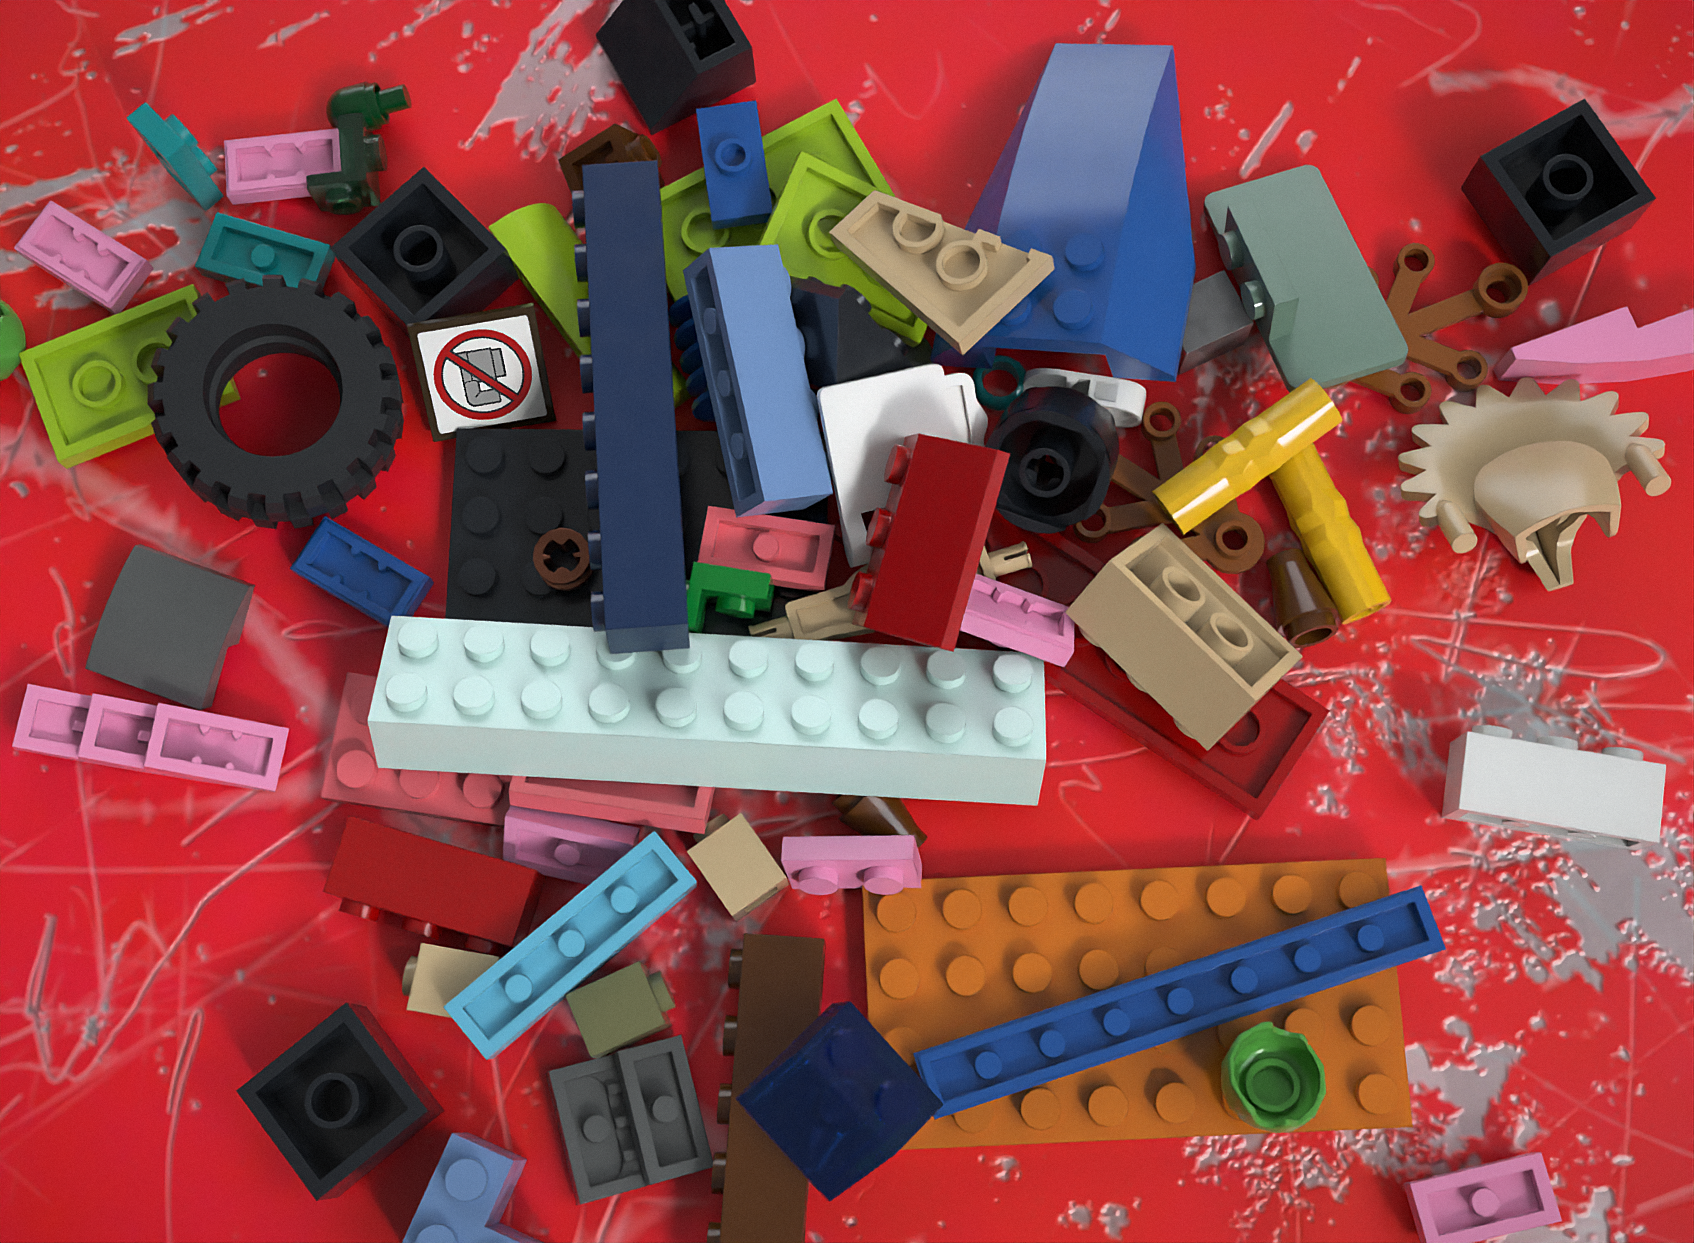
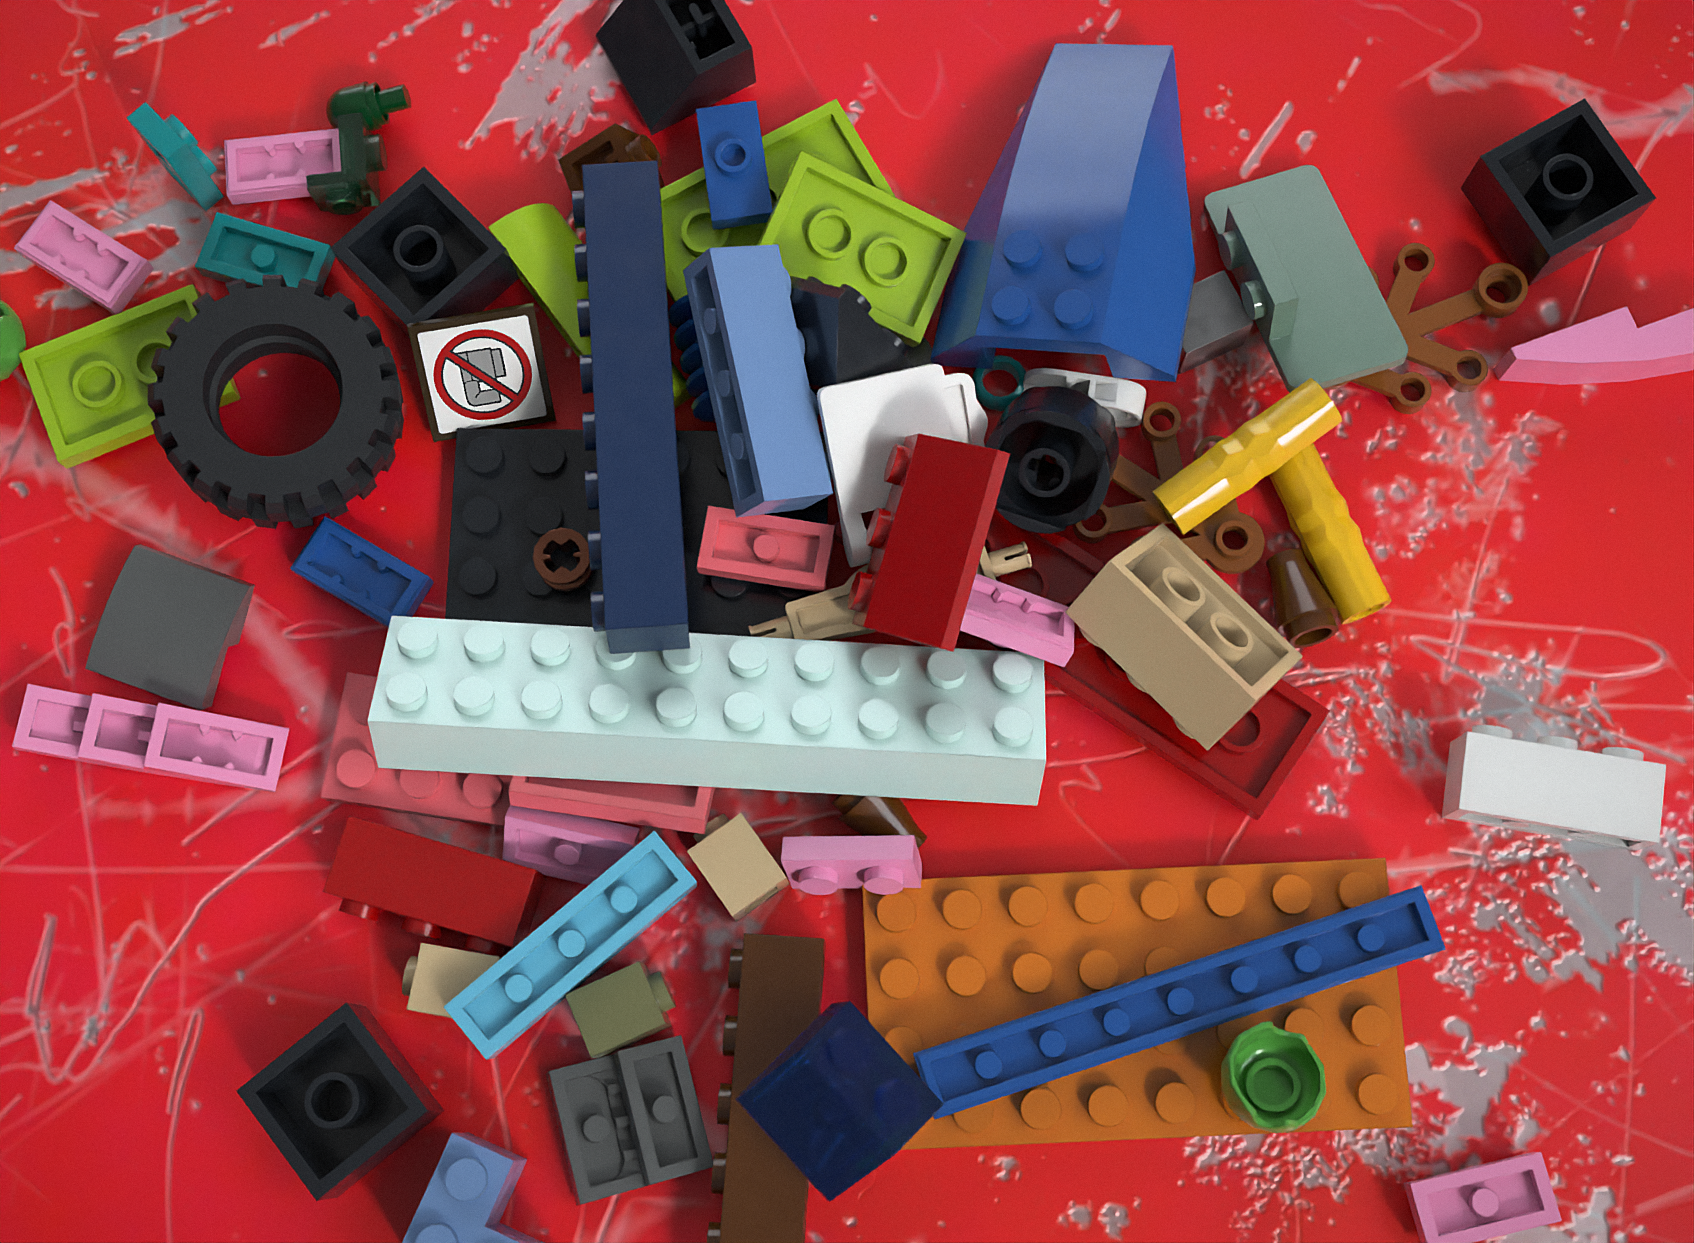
(731, 589): green bracket -> none
(939, 271): tan wing -> none
(1530, 470): tan piece -> none

